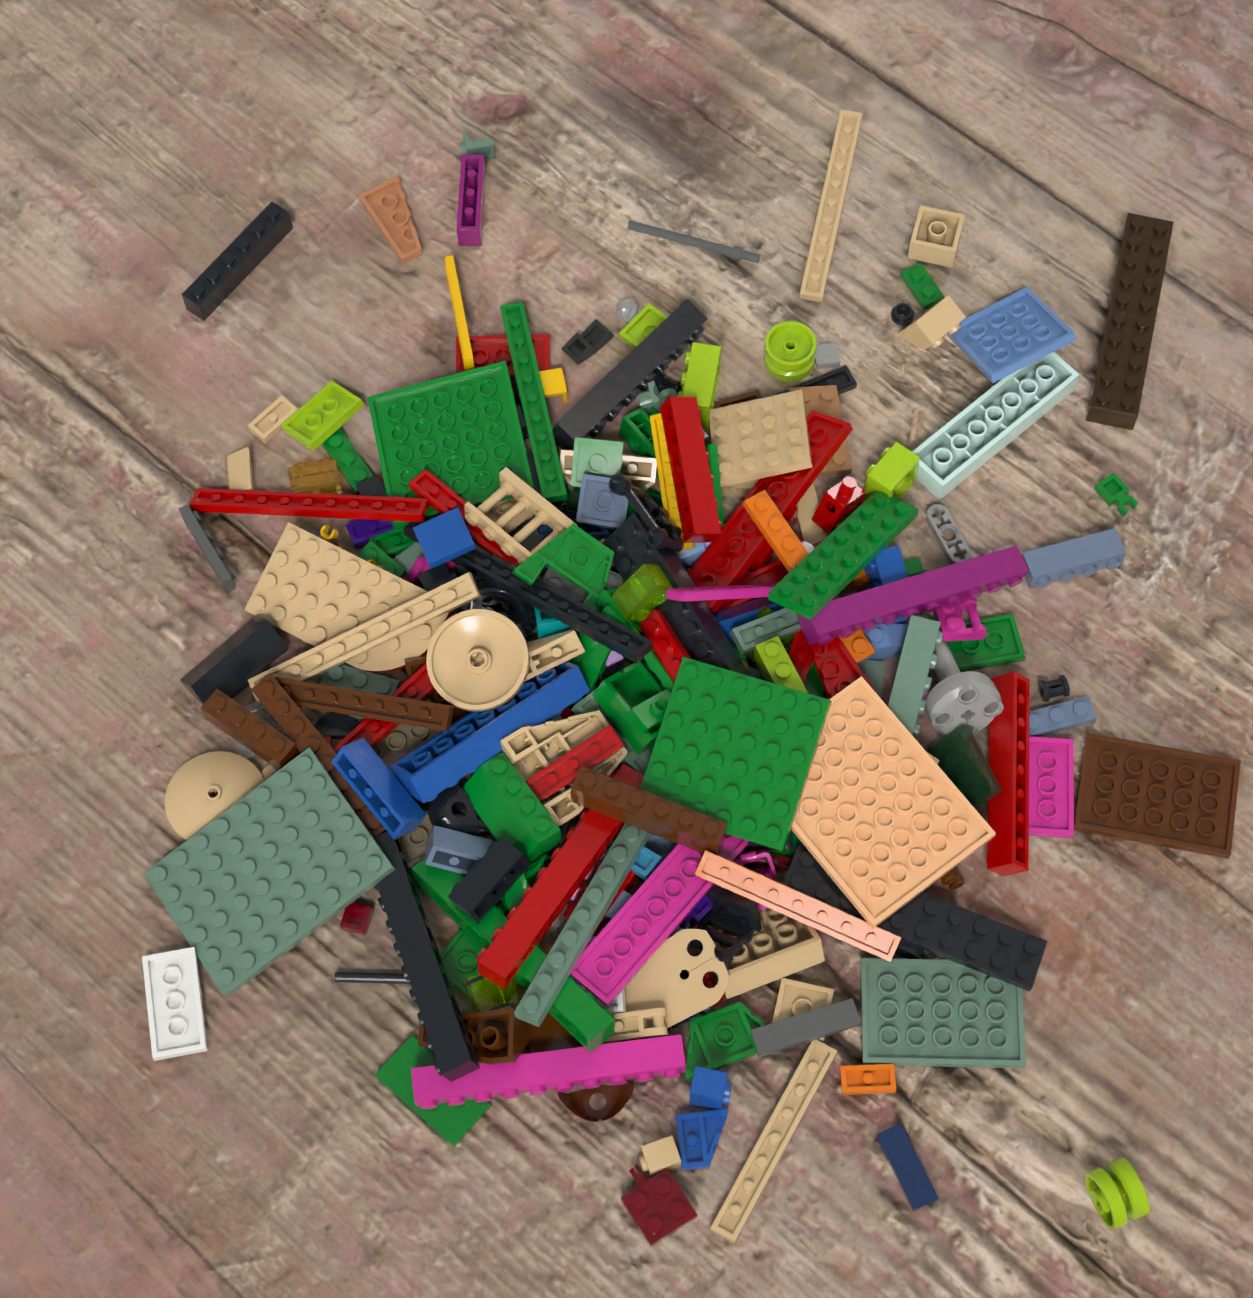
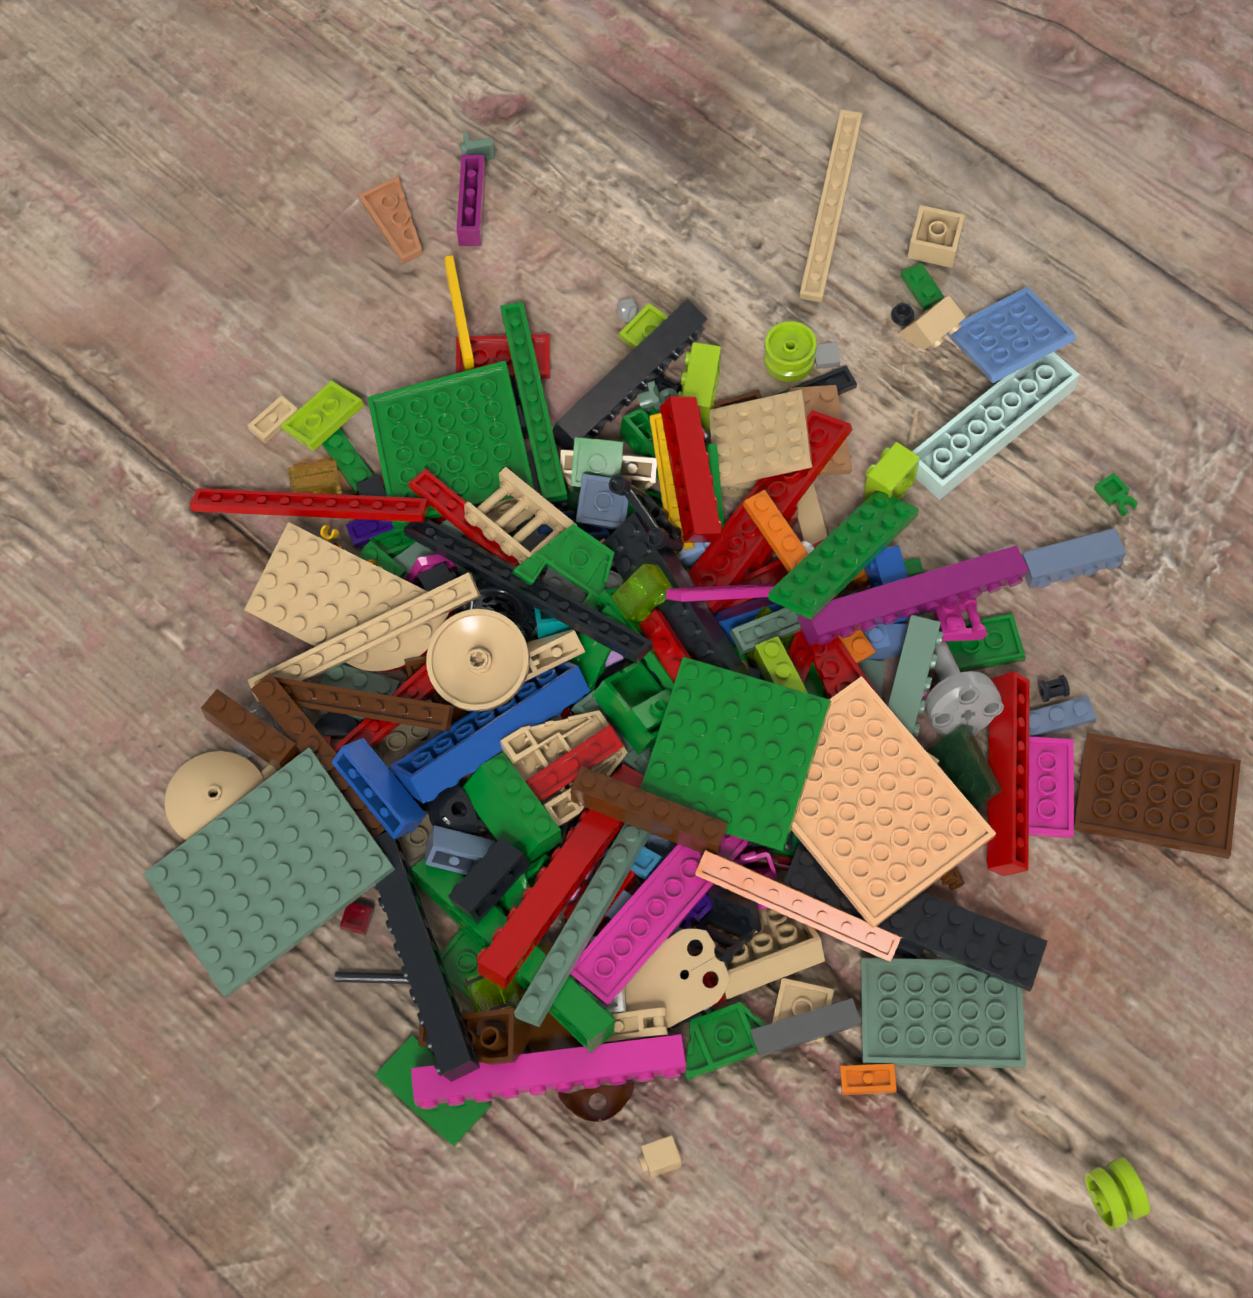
(174, 1004): white plate -> none
(204, 541): dark grey plate -> none
(236, 661): black slope -> none
(237, 261): black brick -> none
(240, 470): tan slope -> none
(444, 538): blue tile -> none
(554, 383): yellow panel -> none
(588, 343): pearl dark grey slope -> none
(657, 1205): dark red plate -> none
(699, 1137): blue wing -> none
(709, 1089): blue brick -> none
(736, 252): dark grey bar -> none
(773, 1141): tan plate -> none
(842, 500): red torso -> none
(907, 1167): dark blue tile -> none
(948, 525): light grey beam -> none
(1129, 322): dark brown brick -> none

